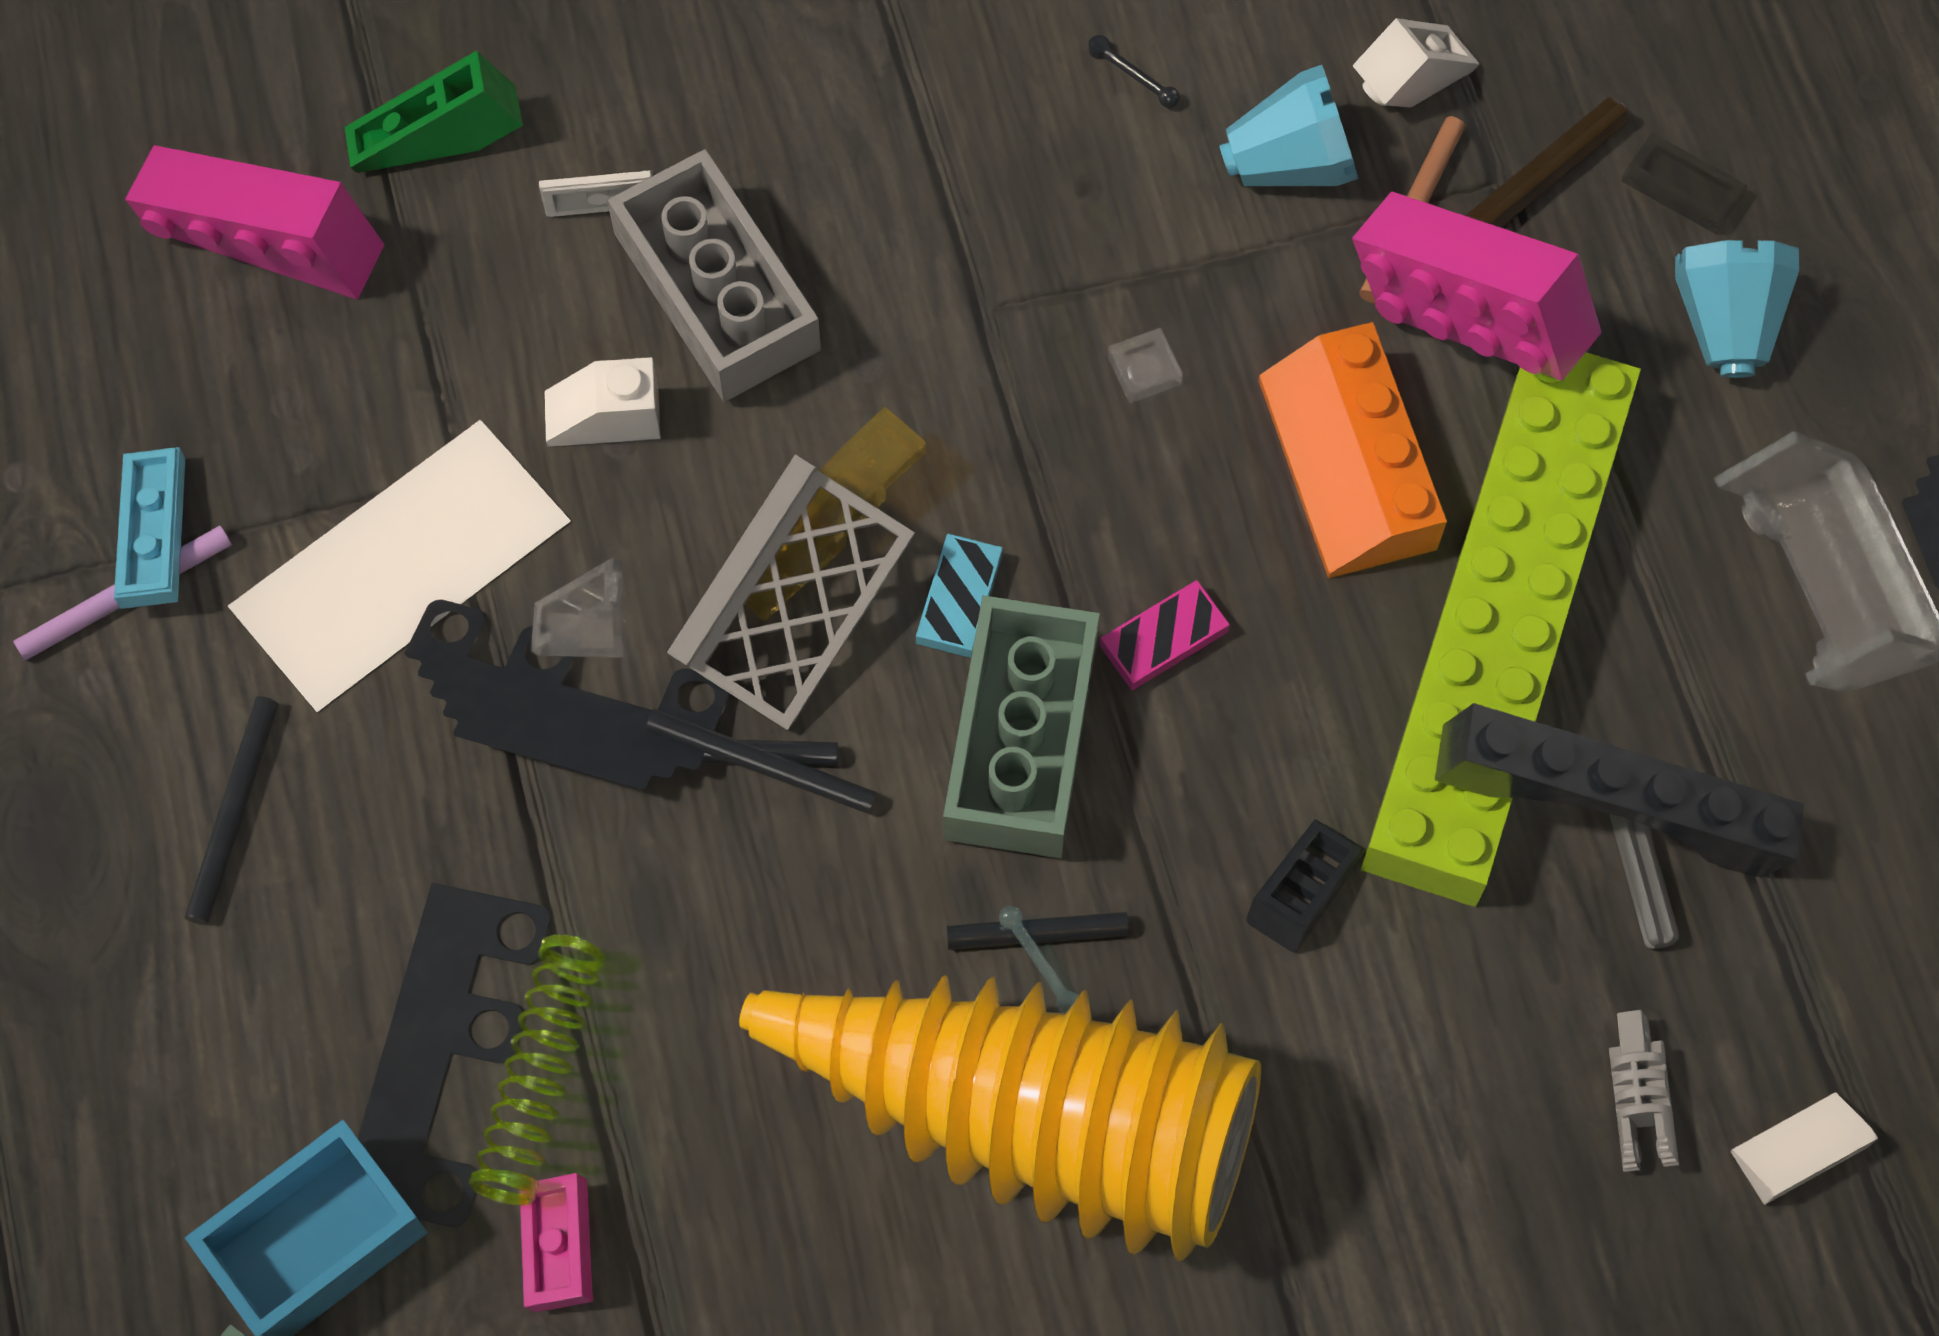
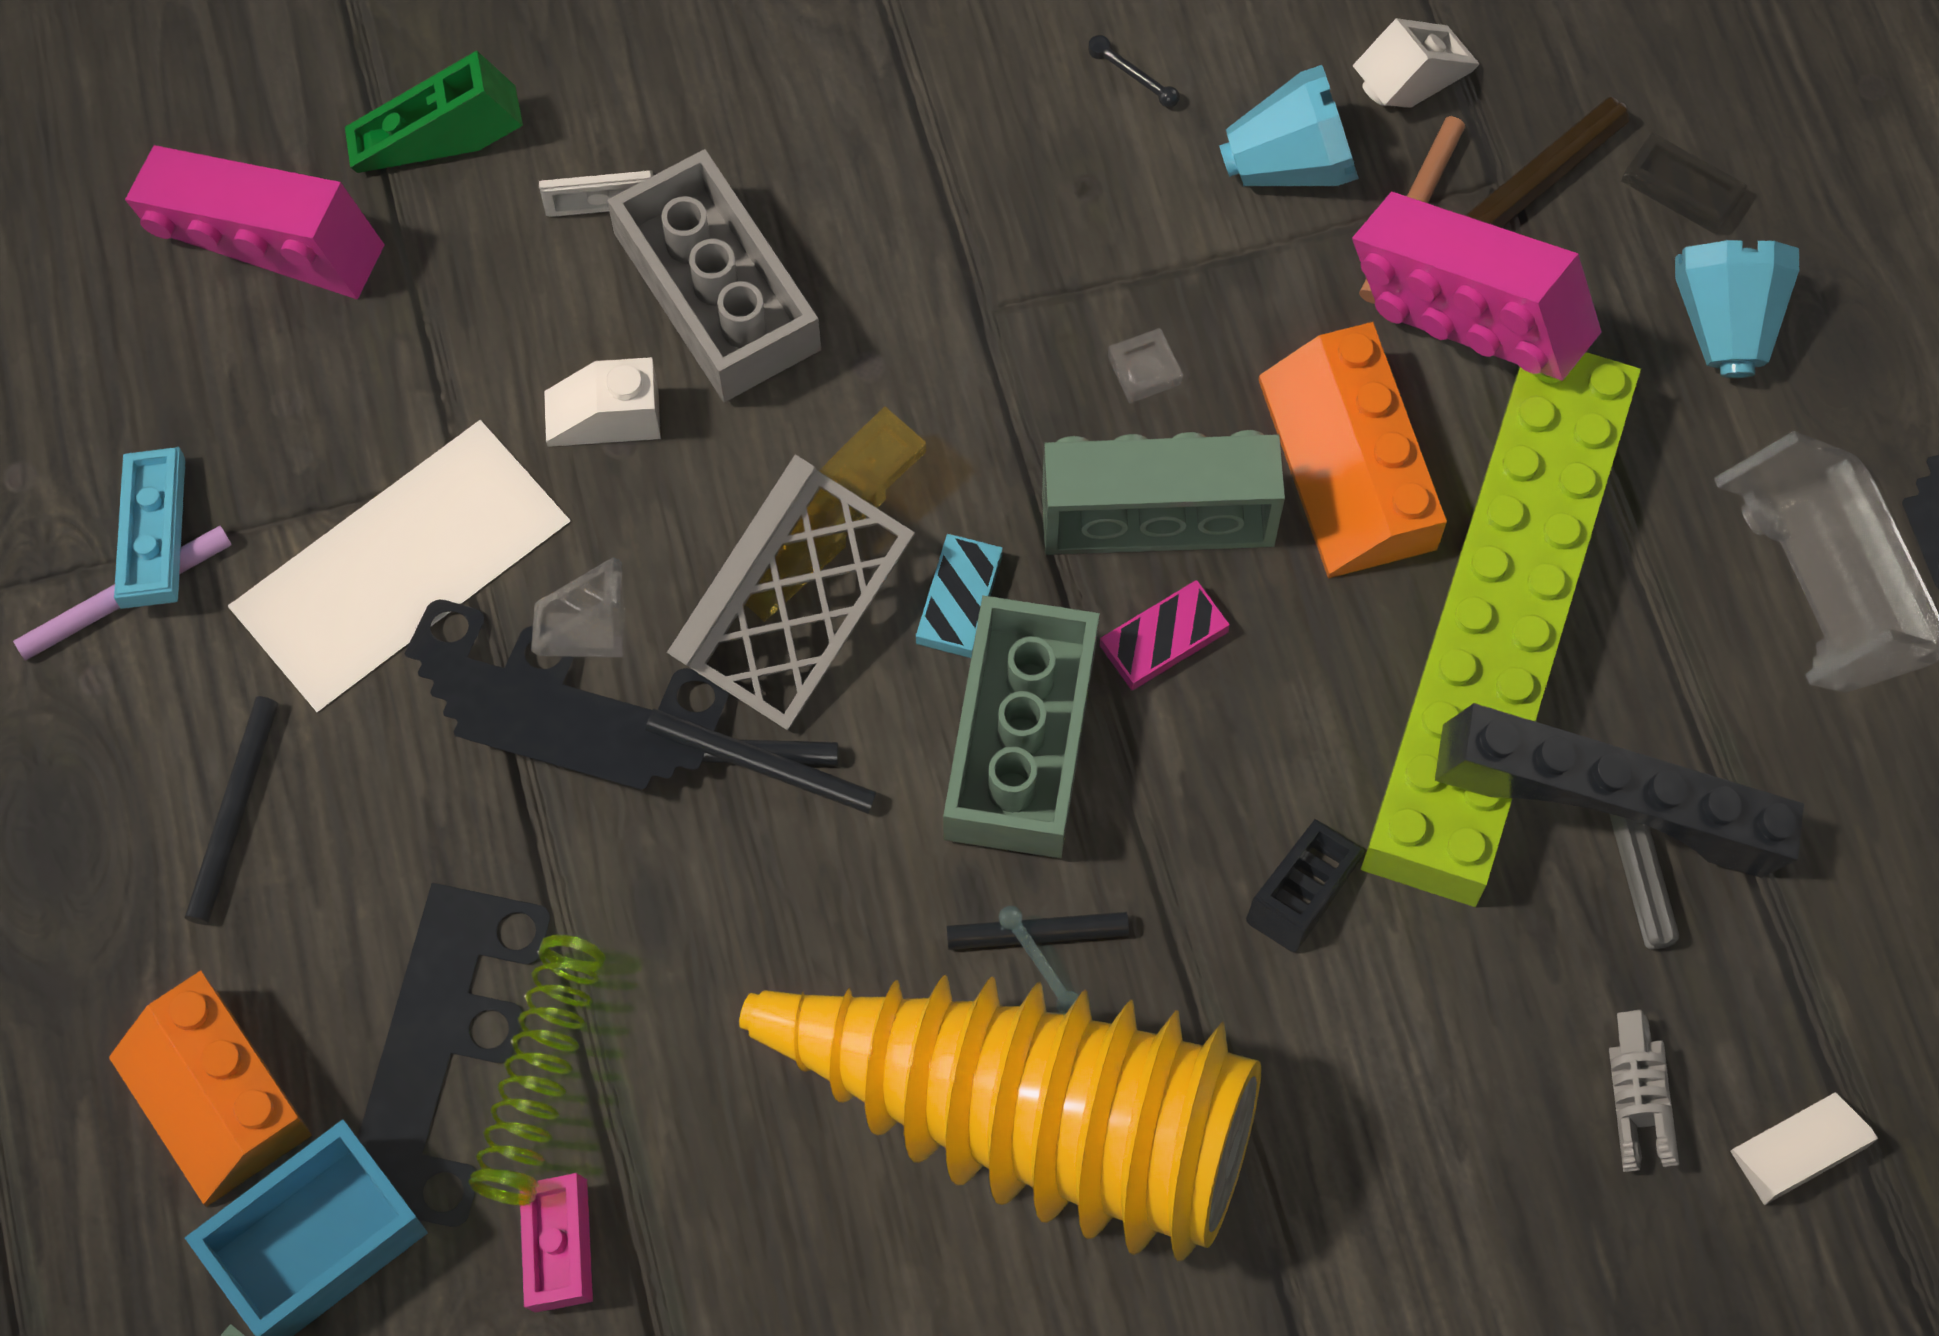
(206, 1089): none -> orange slope
(1162, 493): none -> sand green brick

